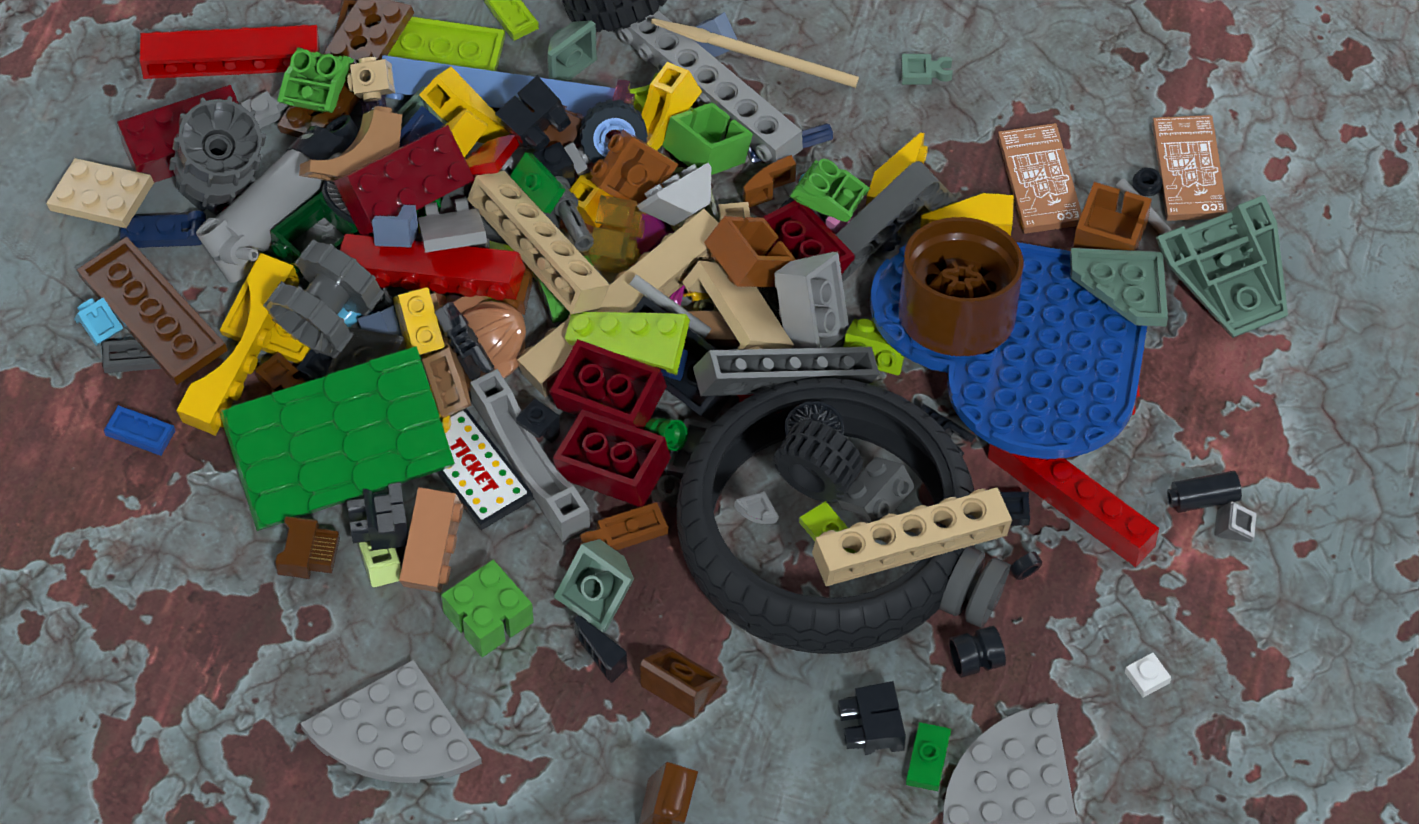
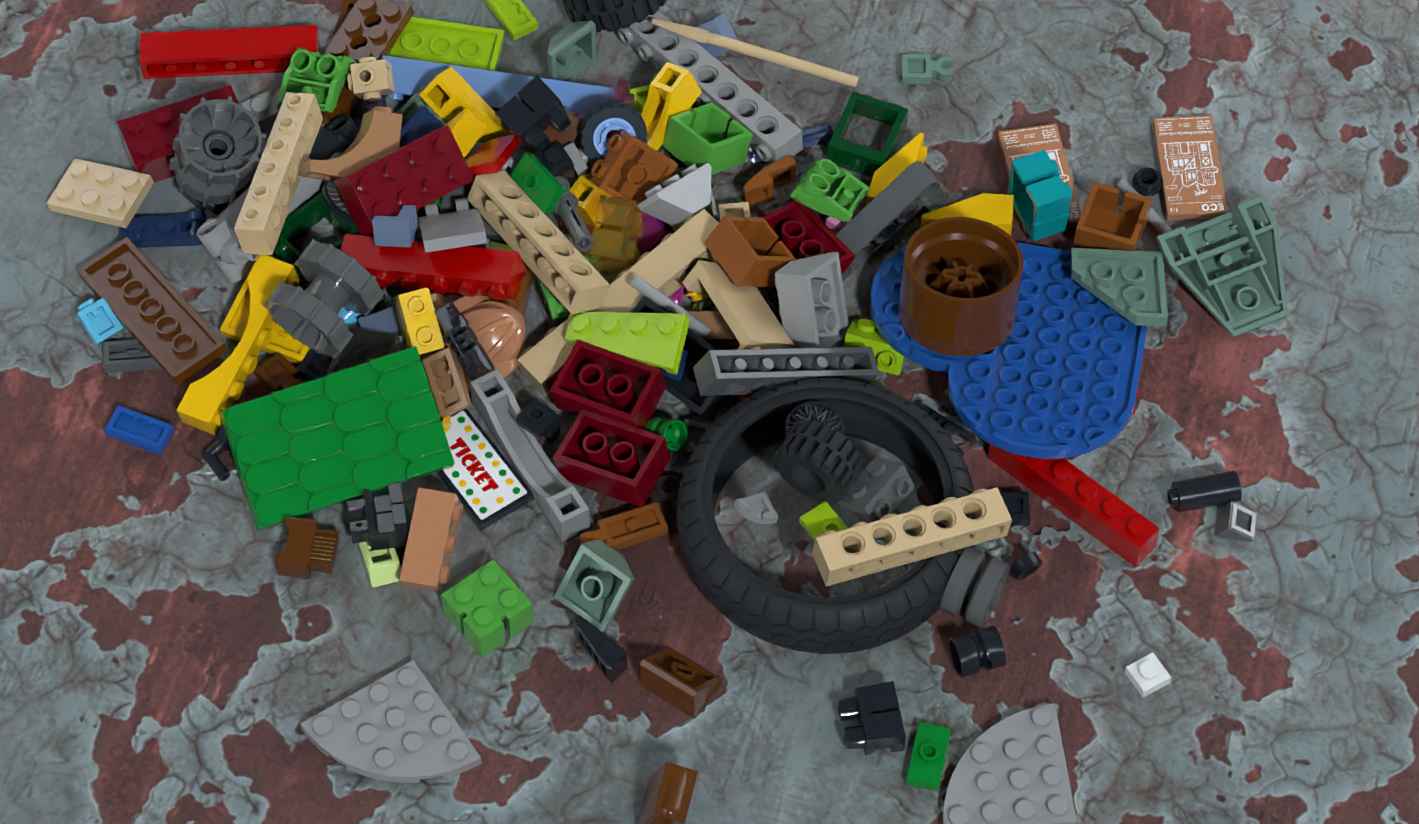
(212, 452): none -> black plate
(278, 173): none -> tan brick
(846, 153): none -> dark green window
(1039, 195): none -> teal piece

